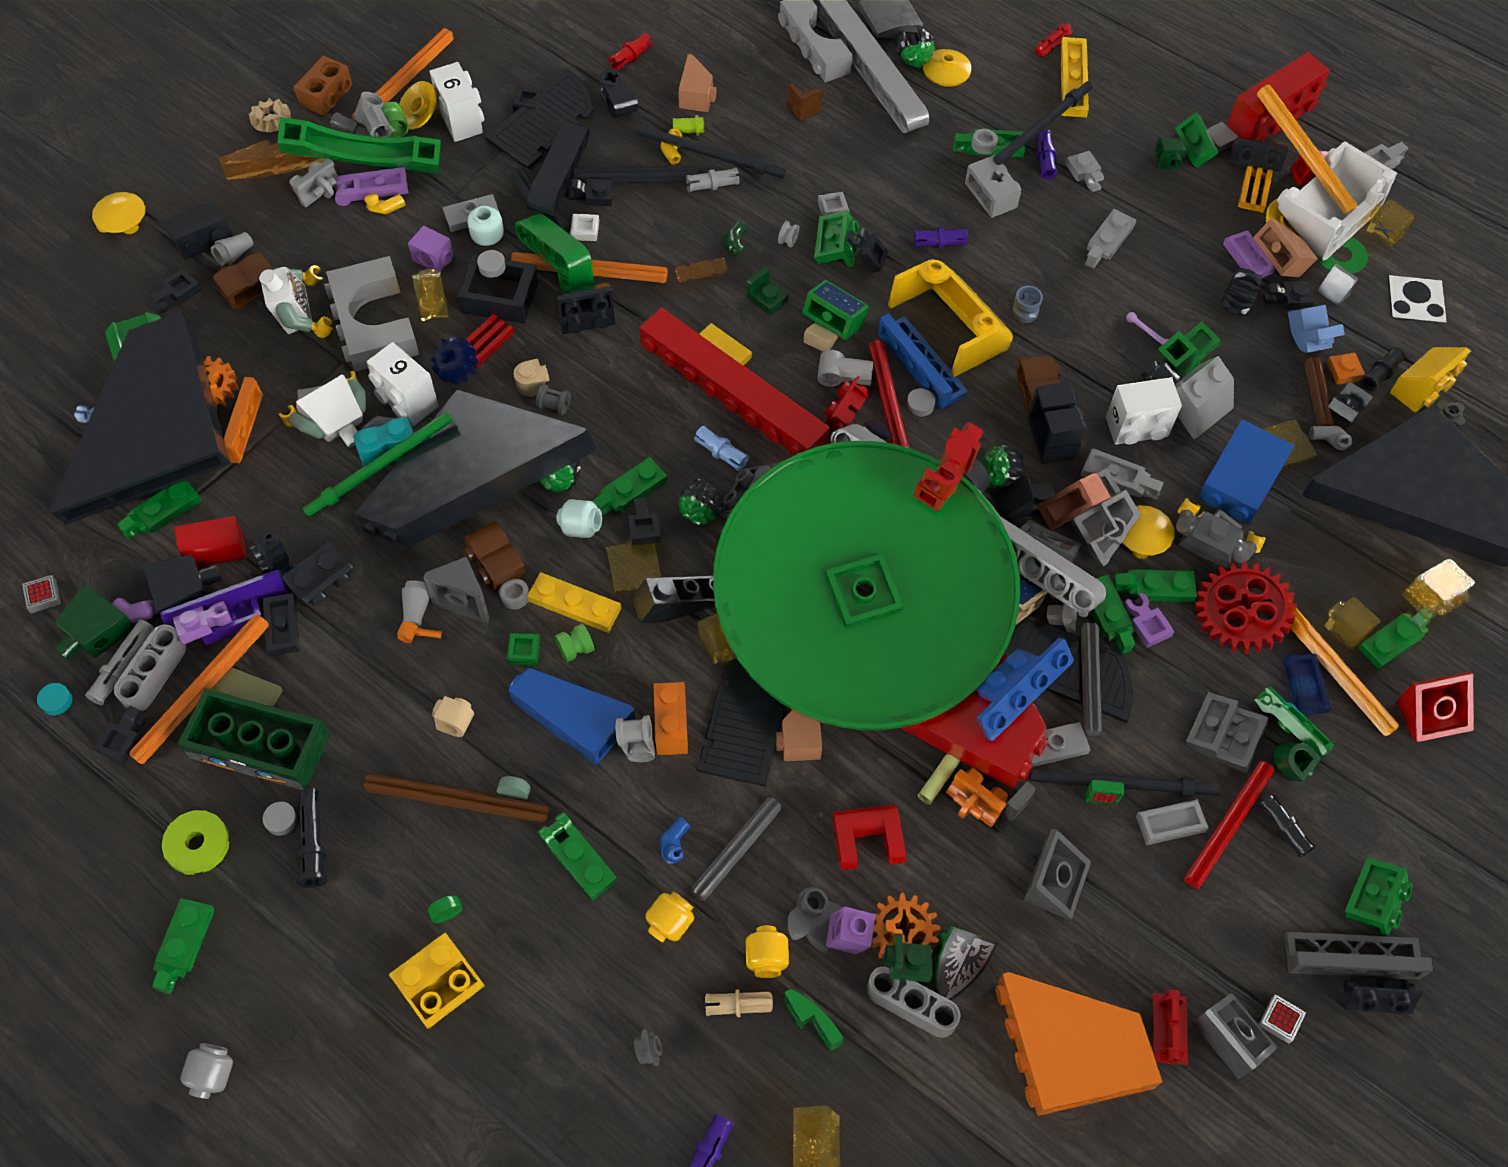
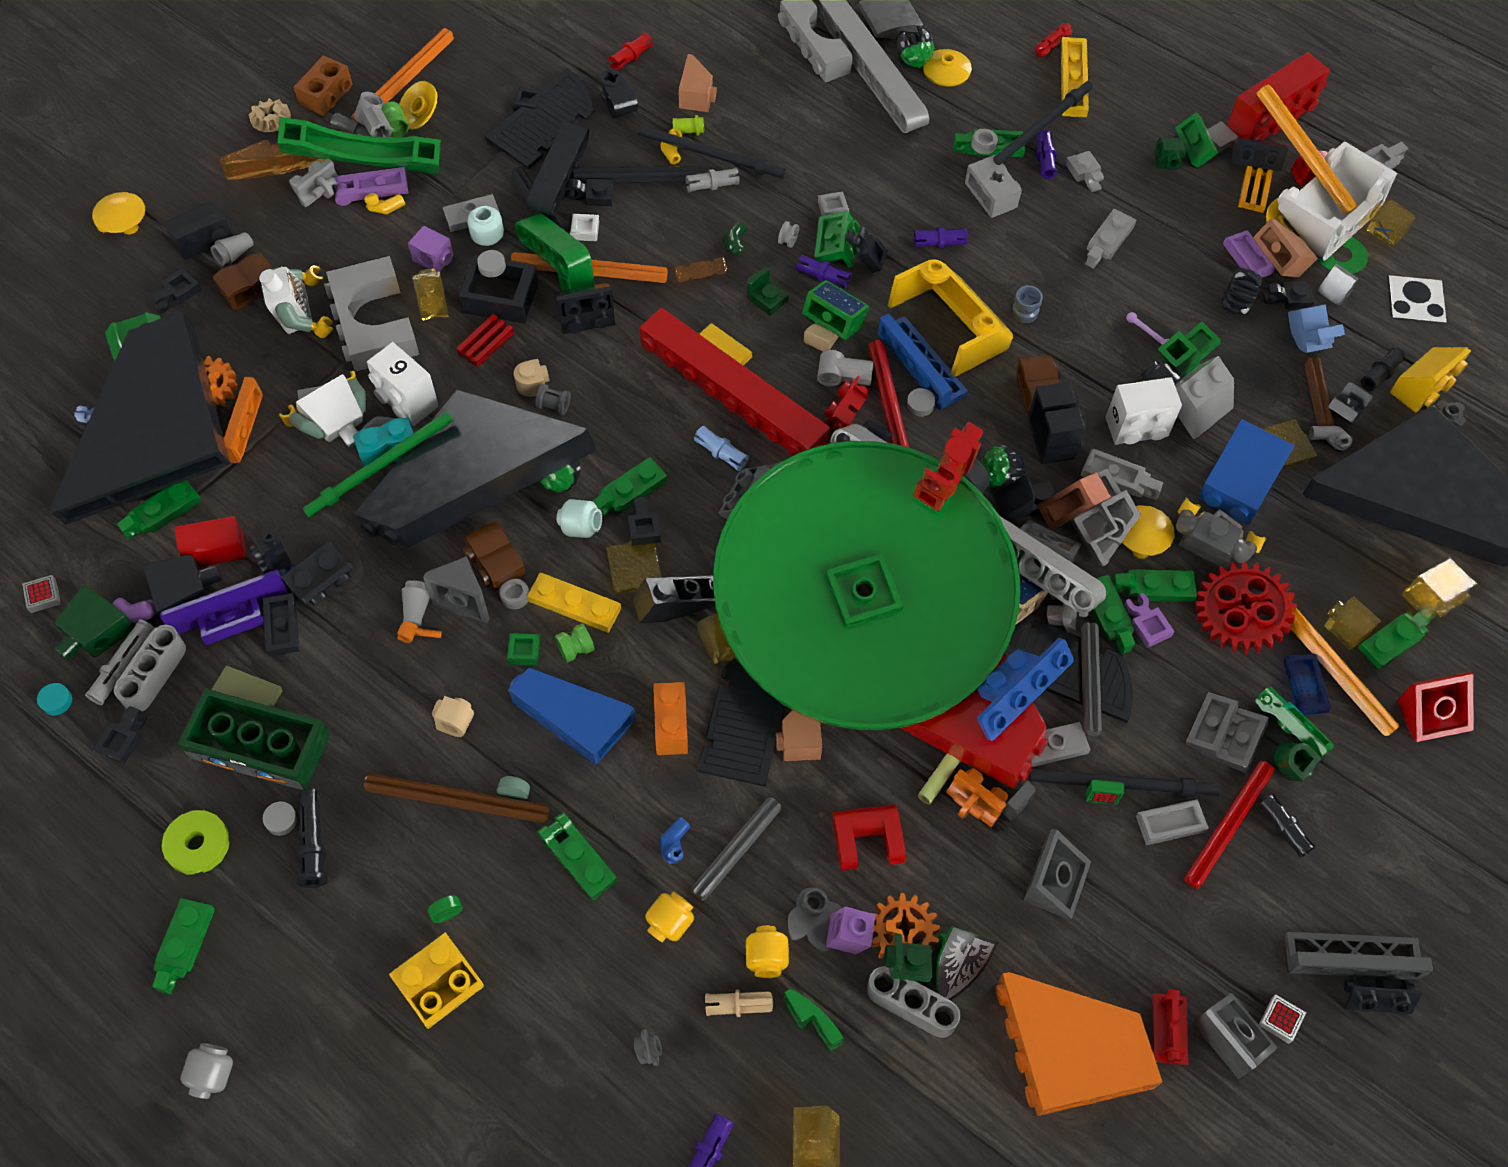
(198, 623): medium lavender plate -> none
(207, 679): orange axle -> none
(449, 351): clear blue gear -> none
(457, 101): white brick -> none
(636, 738): light grey piece -> none
(700, 502): piece -> none
(804, 103): reddish brown panel -> none
(823, 271): none -> dark purple pin
(1345, 368): orange plate -> none
(1379, 895): green bracket -> none

